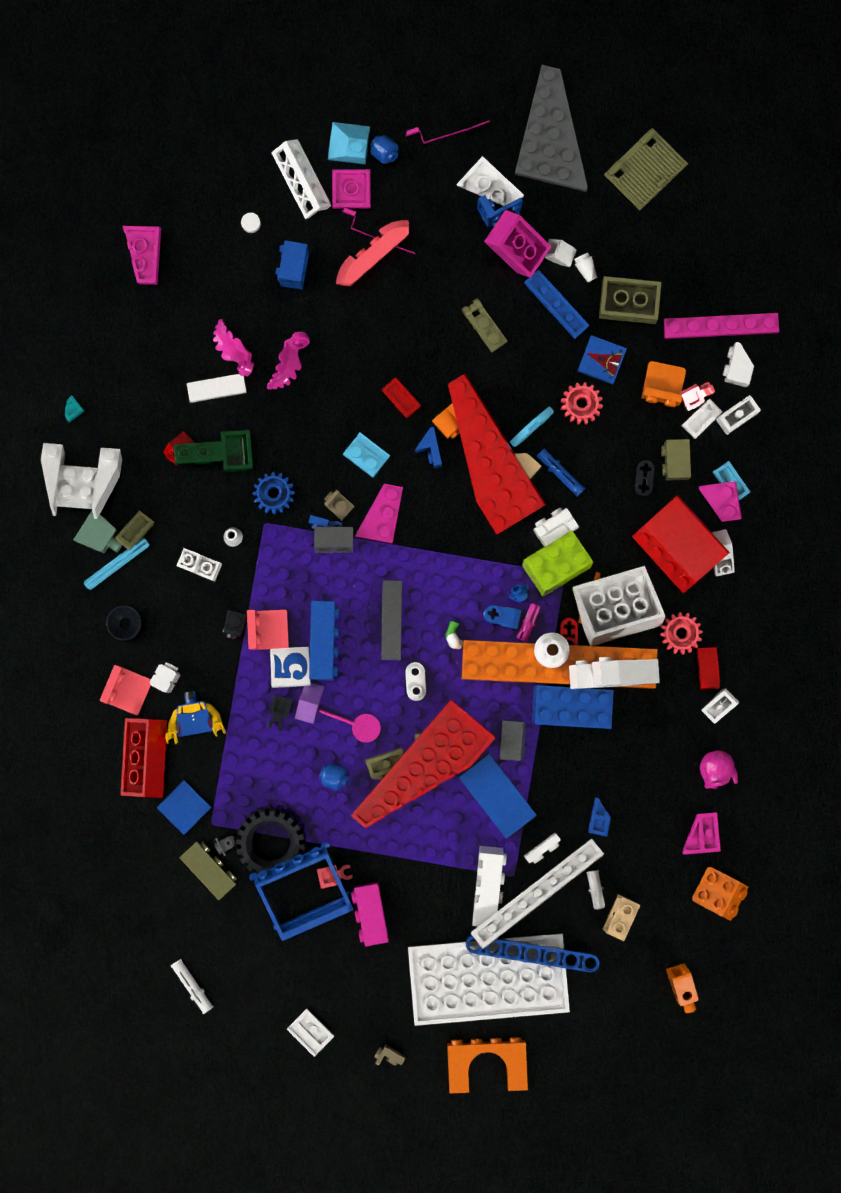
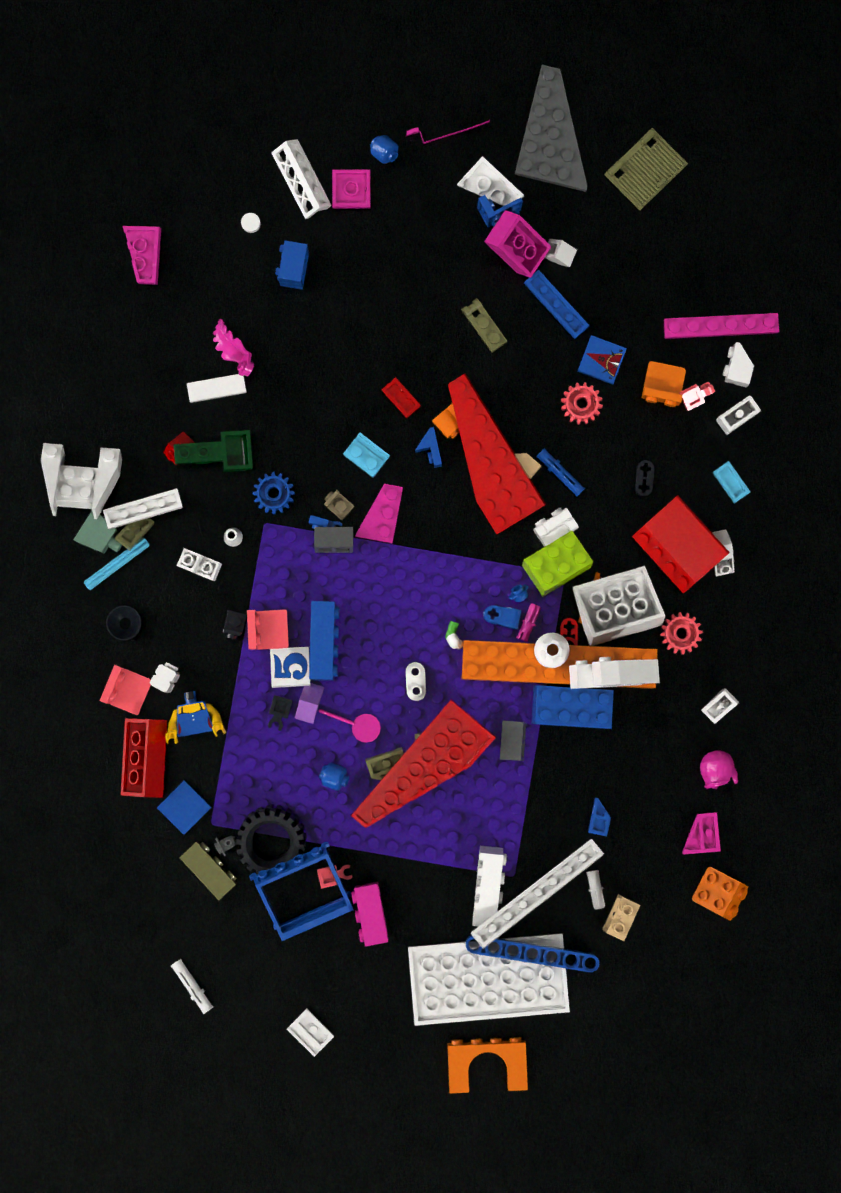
(72, 409): teal tile -> none
(142, 508): none -> white fence
(289, 361): dark pink plant -> none
(349, 143): medium azure slope -> none
(352, 213): dark pink piece -> none
(353, 269): coral brick -> none
(391, 620): dark grey slope -> none
(392, 1055): dark tan bracket -> none
(497, 796): blue tile -> none
(532, 426): medium azure tile -> none
(548, 844): white plate -> none
(586, 267): white cone -> none
(630, 300): olive brick -> none
(677, 459): olive brick -> none
(683, 987): orange torso -> none
(702, 418): white plate -> none
(708, 668): red slope -> none
(723, 500): dark pink wing -> none

